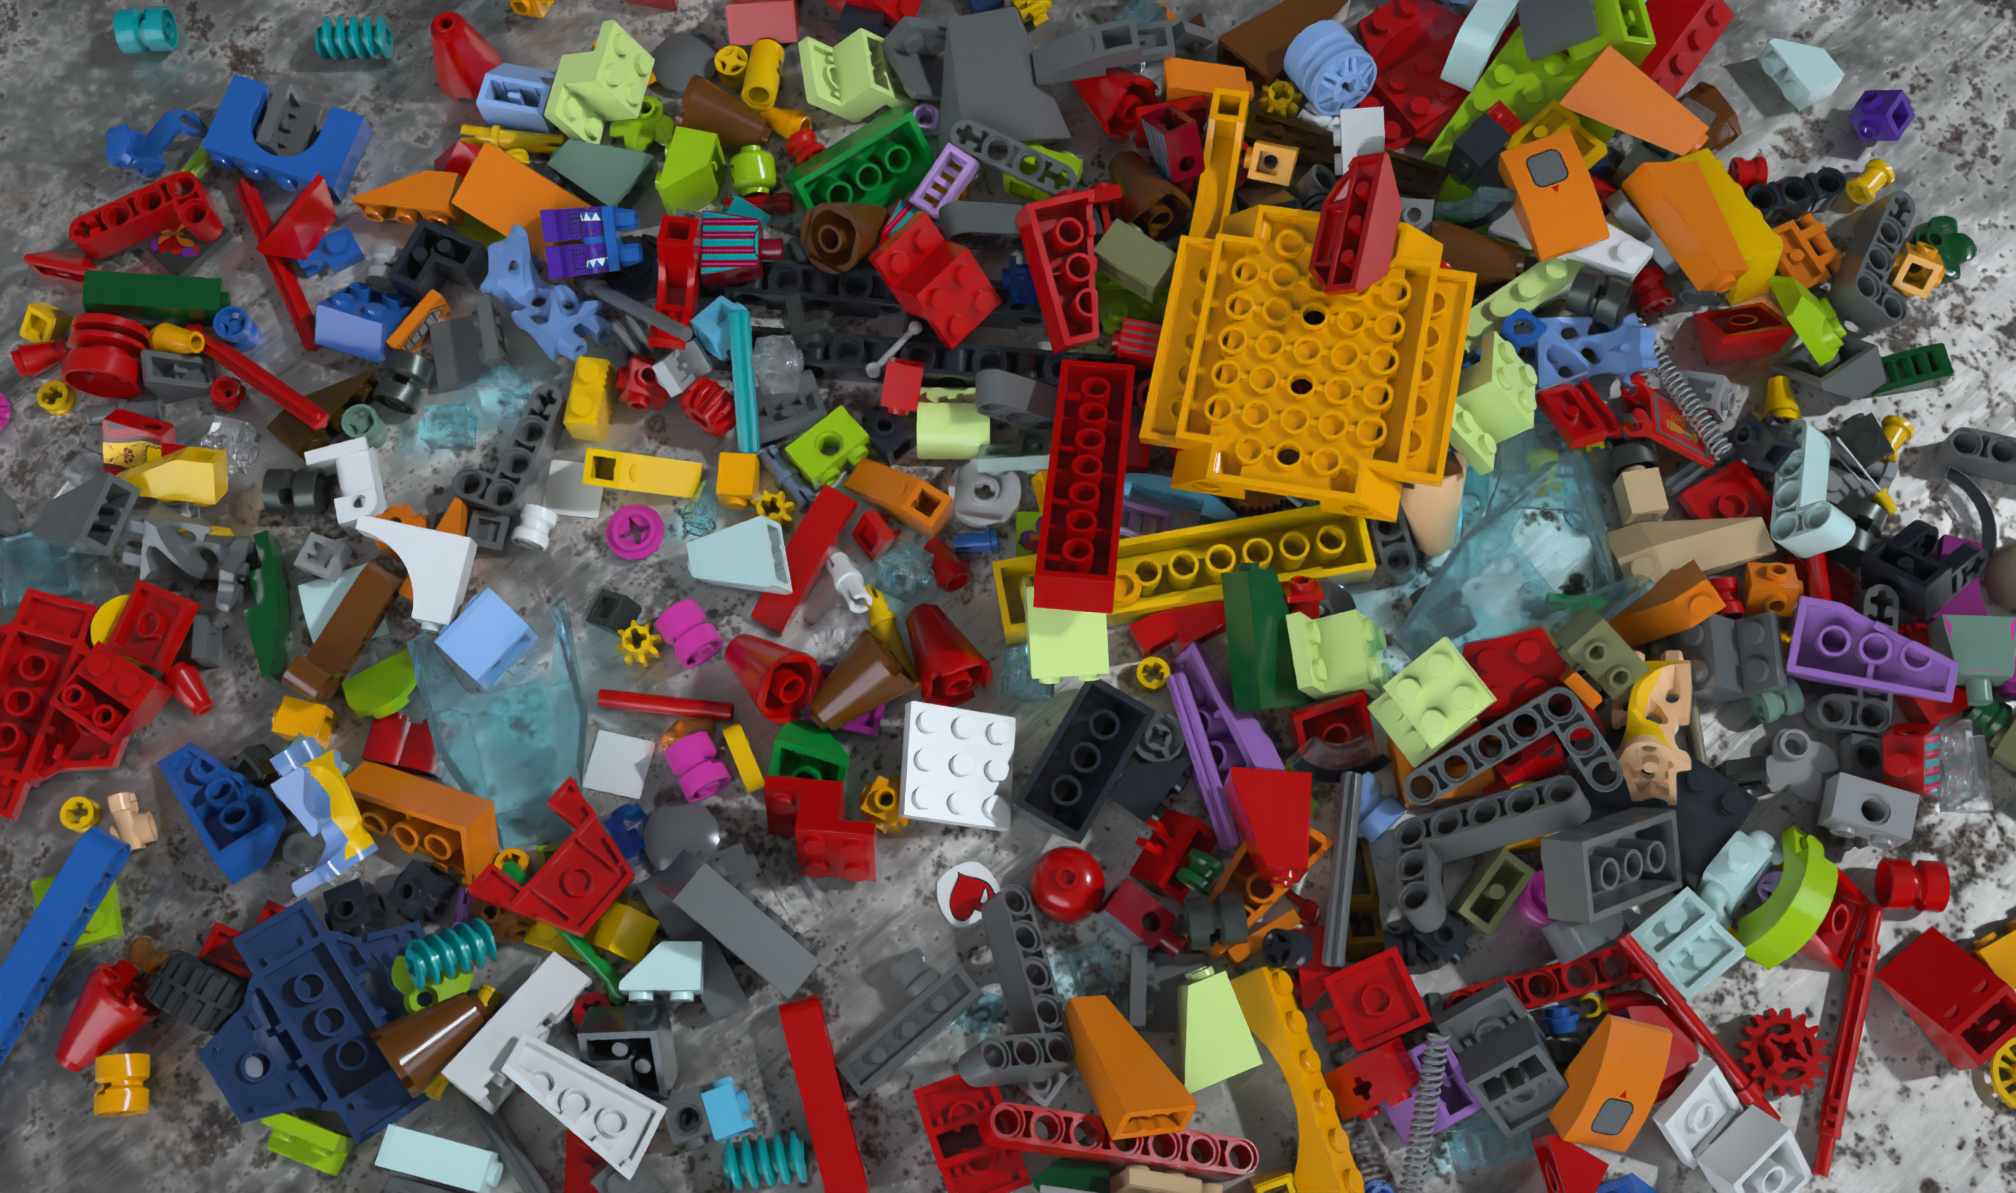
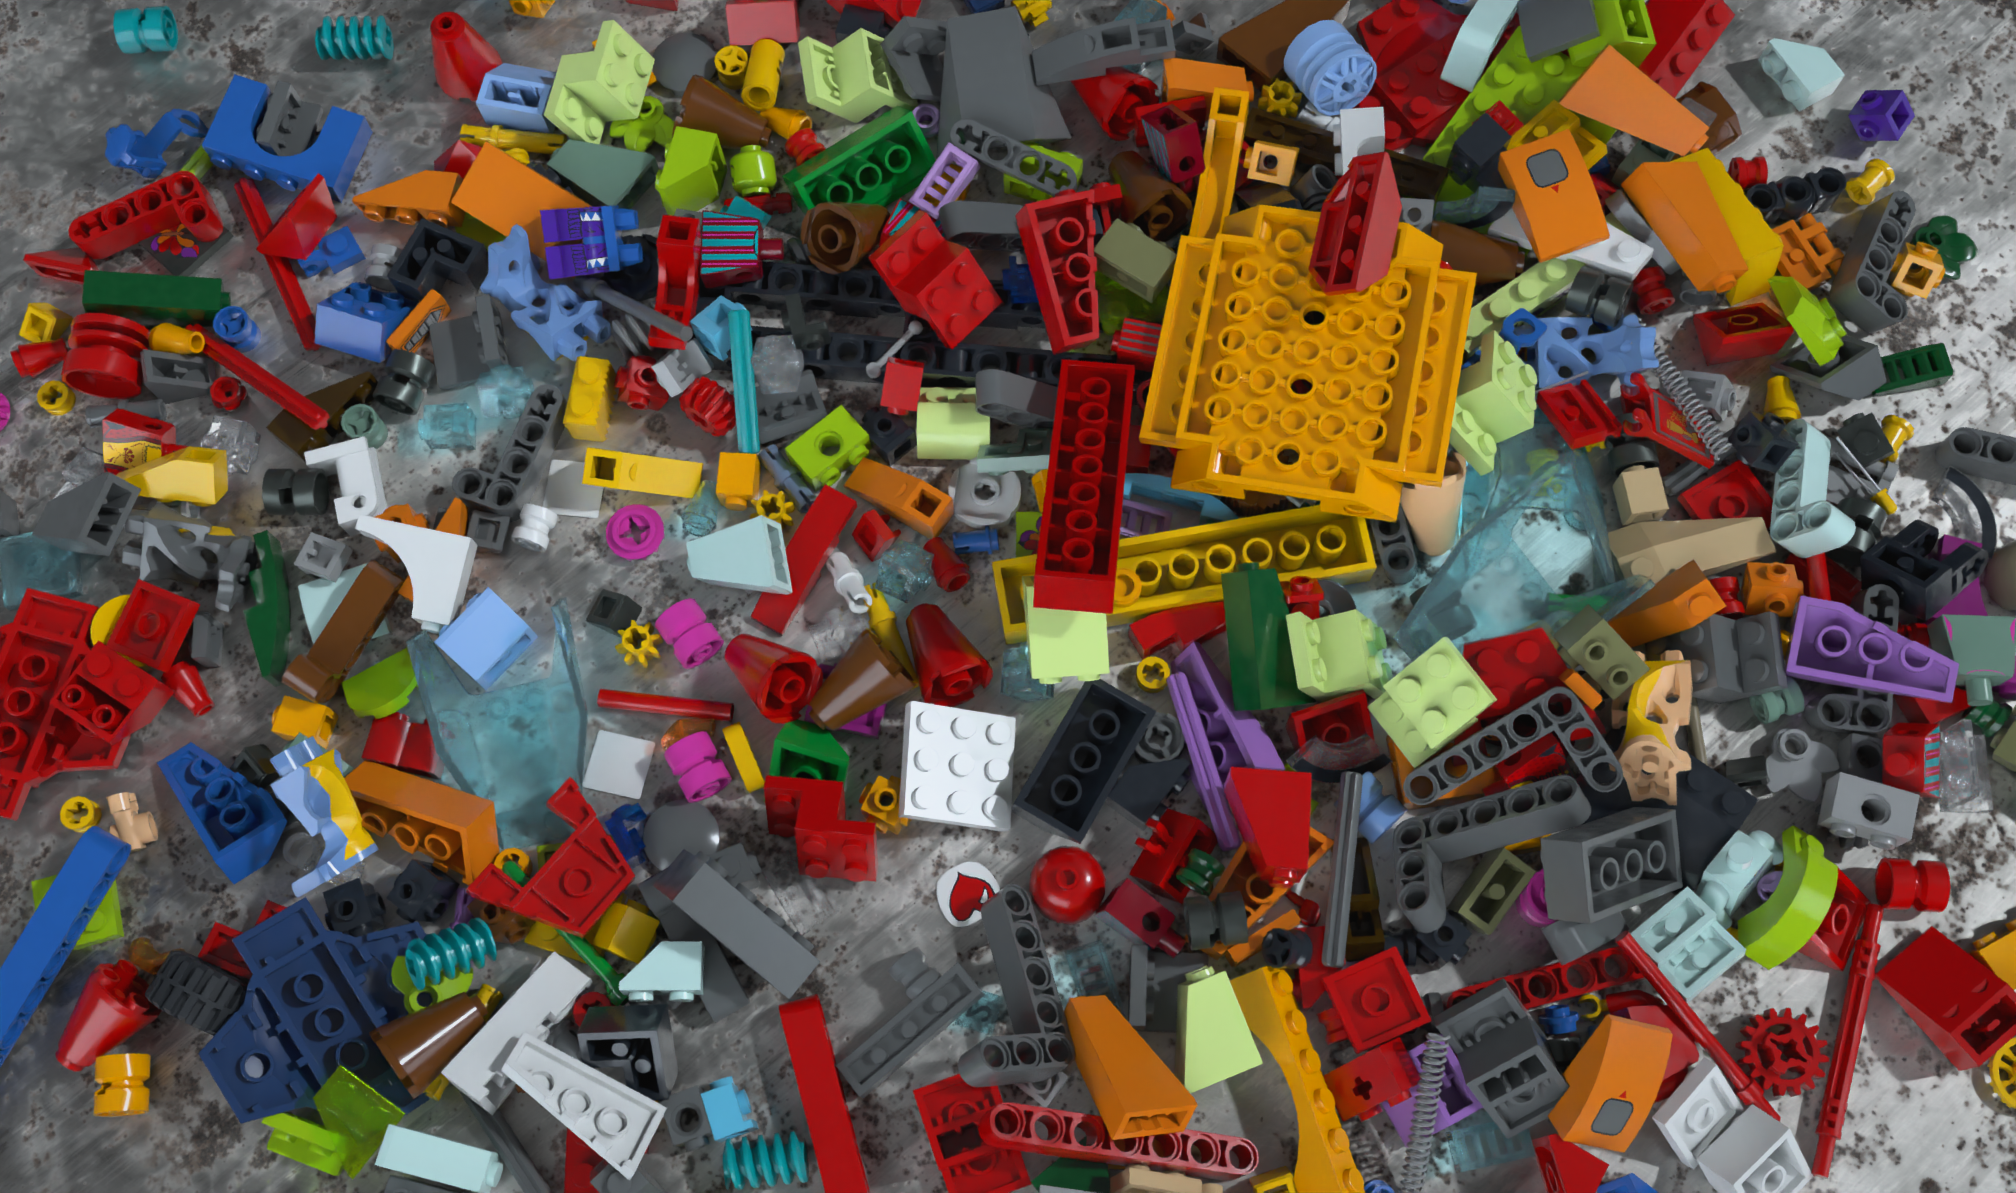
(354, 1118): none -> clear neon green wing

